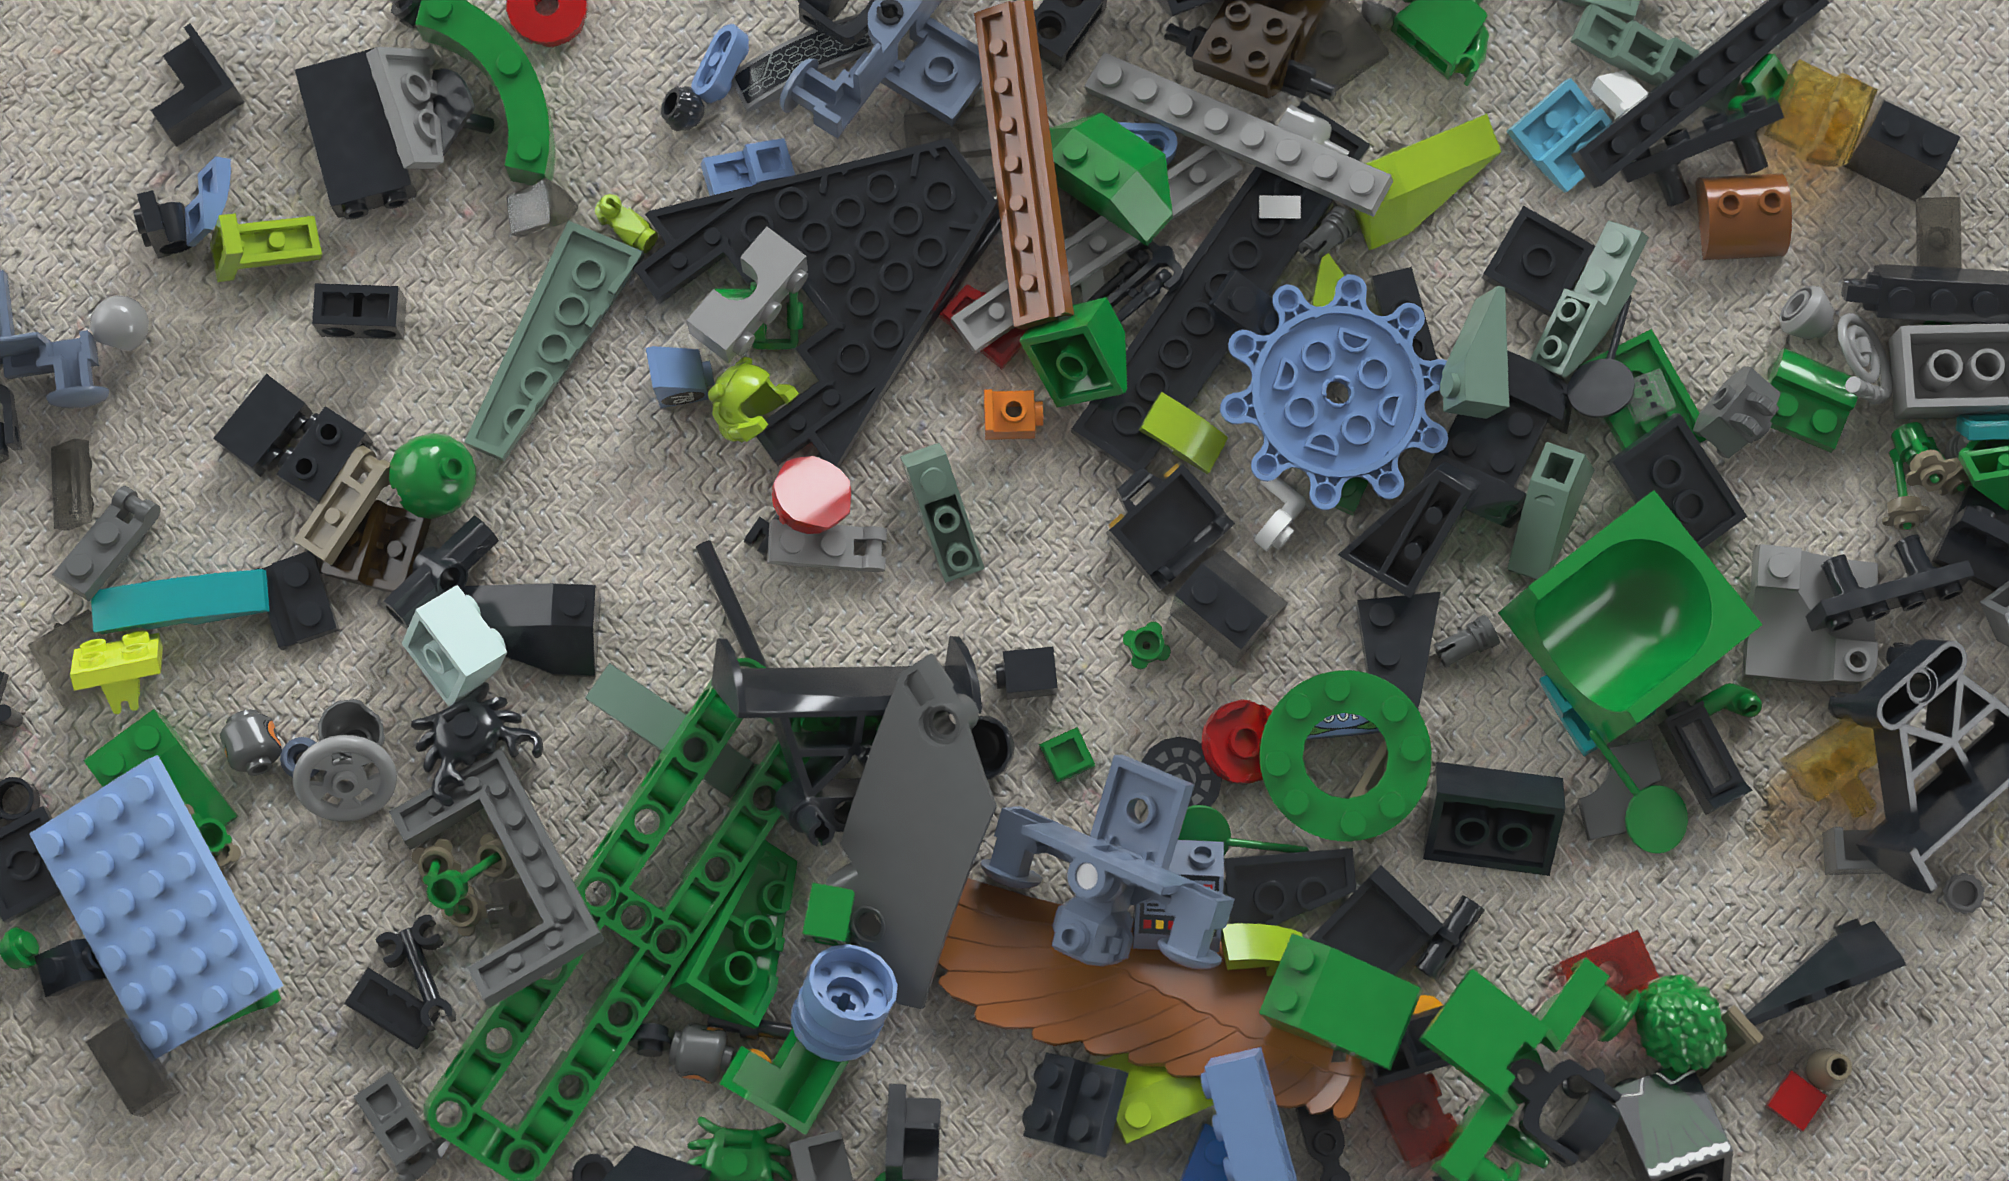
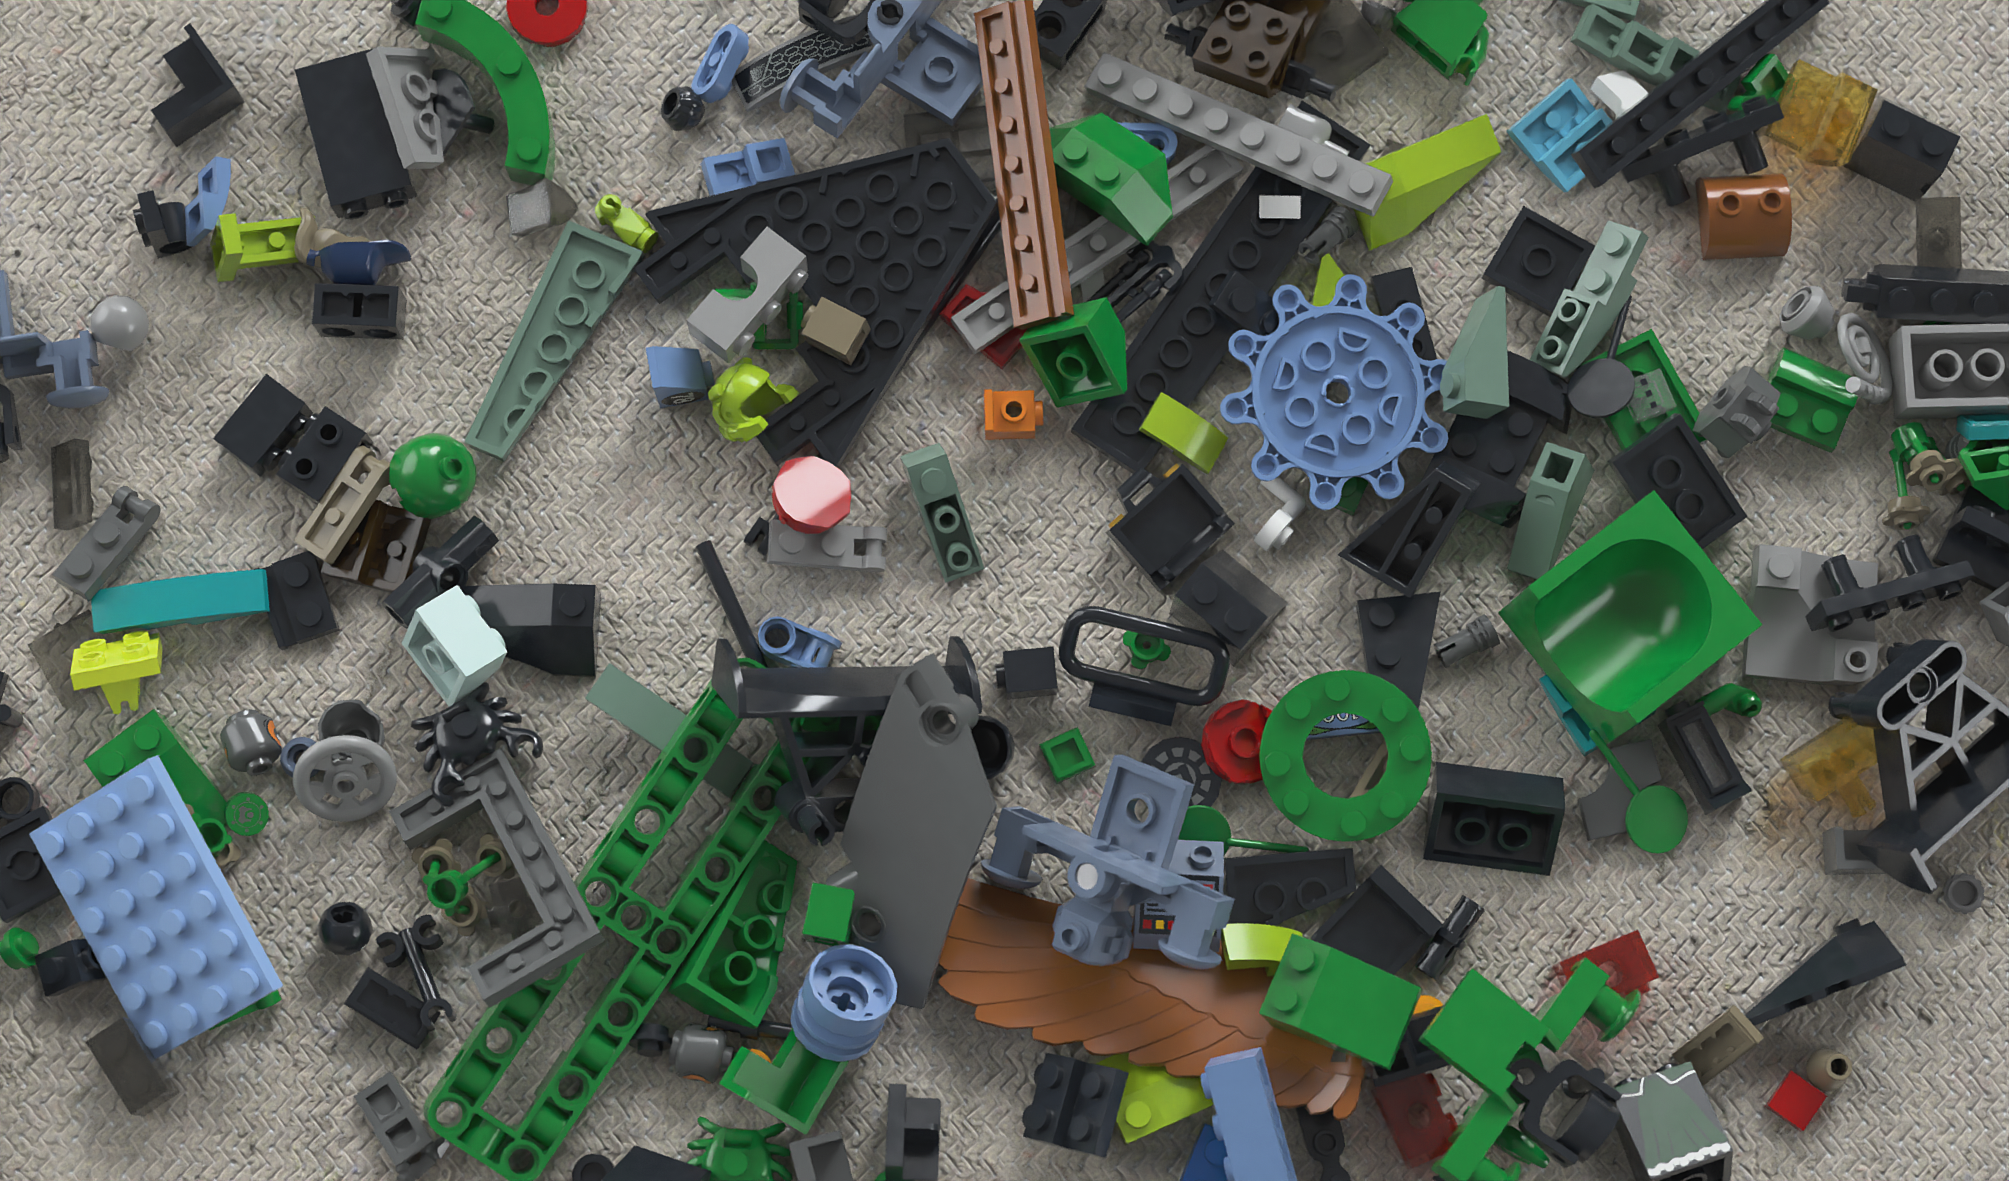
(246, 813): none -> green tile
(344, 257): none -> dark blue hair
(345, 928): none -> black piece
(801, 645): none -> medium blue piece
(835, 330): none -> dark tan brick
(1133, 694): none -> black bar
(1680, 1024): green hair -> none

